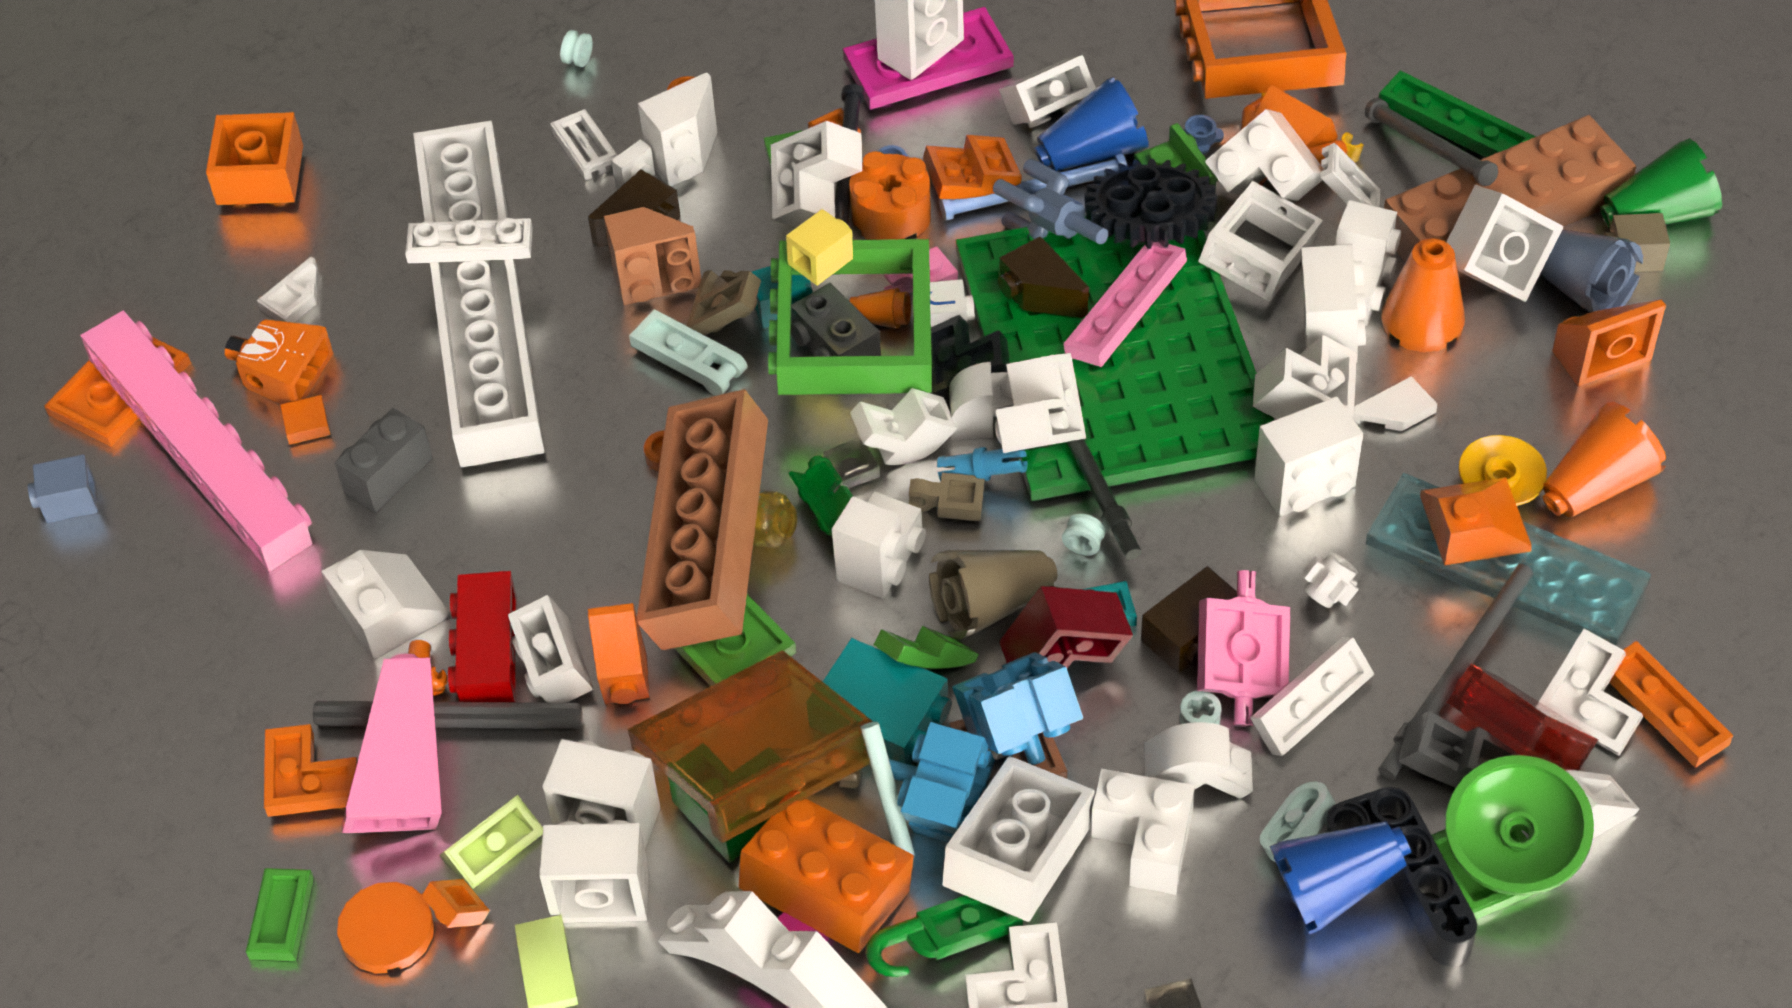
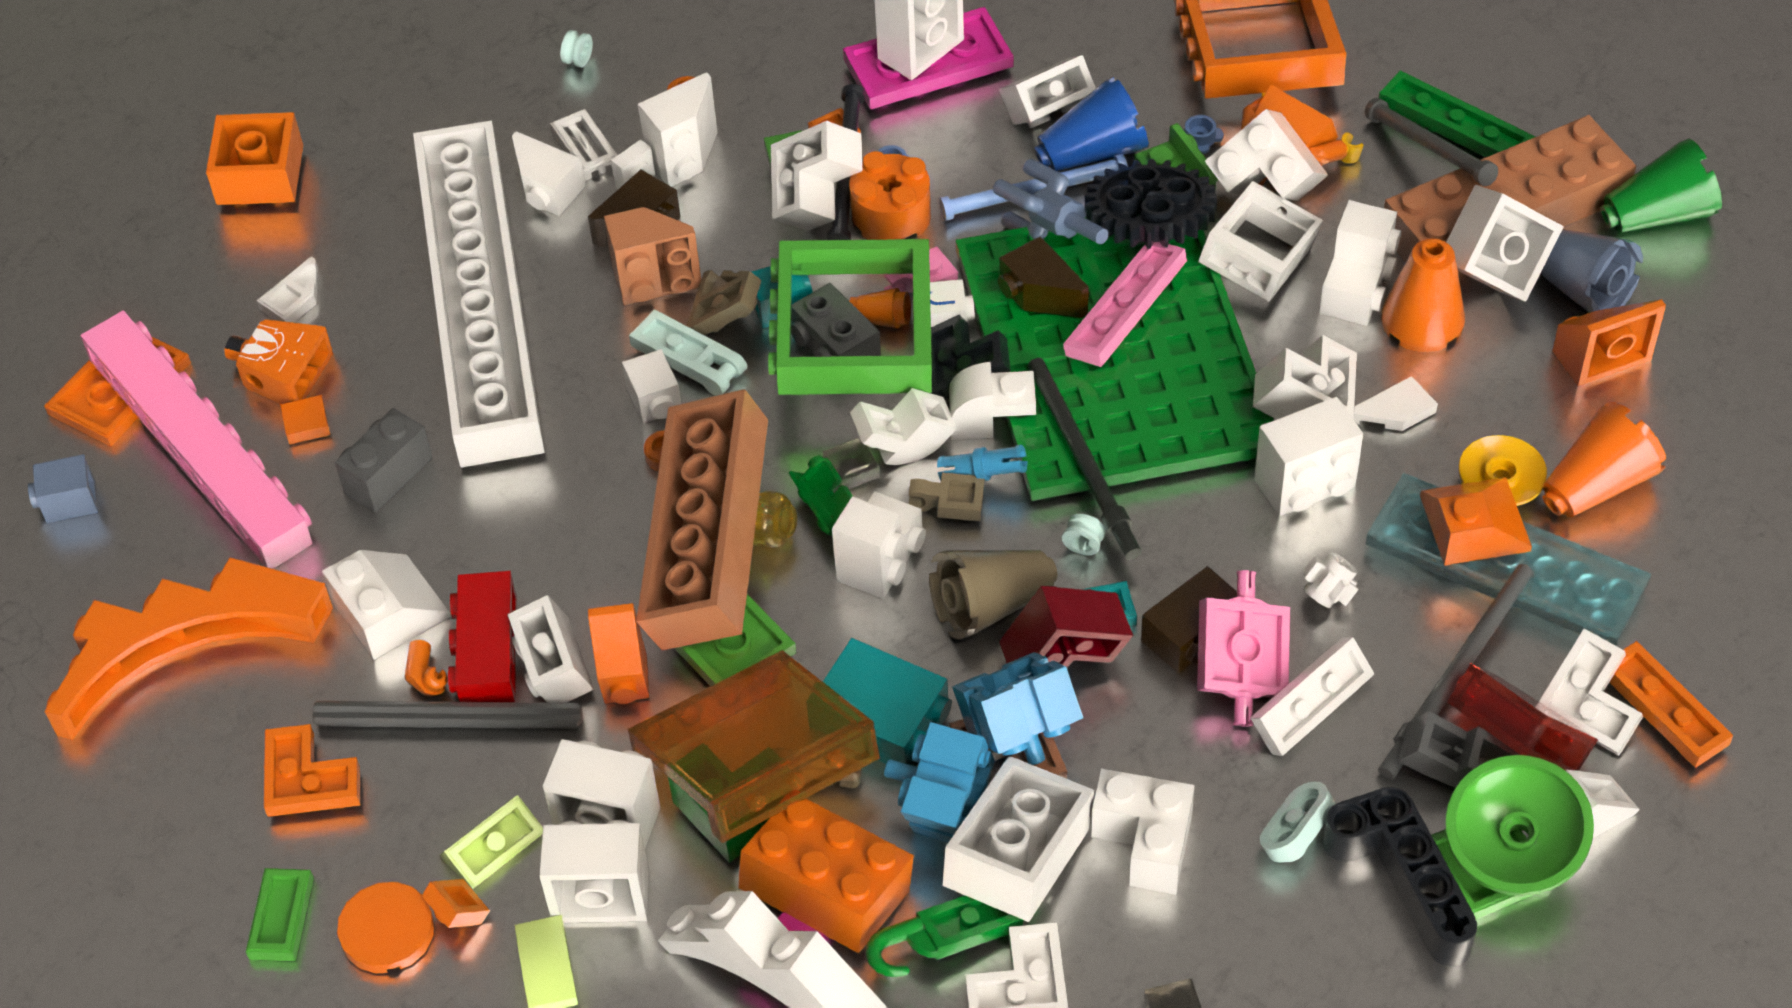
(176, 618): none -> orange arch
(398, 760): bright pink slope -> none
(469, 240): white tile -> none
(547, 174): none -> white slope
(651, 385): none -> white brick
(819, 246): light yellow brick -> none
(886, 786): light aqua bar -> none
(928, 650): bright green slope -> none
(971, 169): orange slope -> none
(1044, 404): white brick -> none
(1198, 700): light aqua bush -> none
(1200, 755): white brick -> none
(1331, 296): white brick -> none
(1338, 868): blue cone -> none
(1347, 178): white tile -> none
(1649, 233): dark tan brick -> none

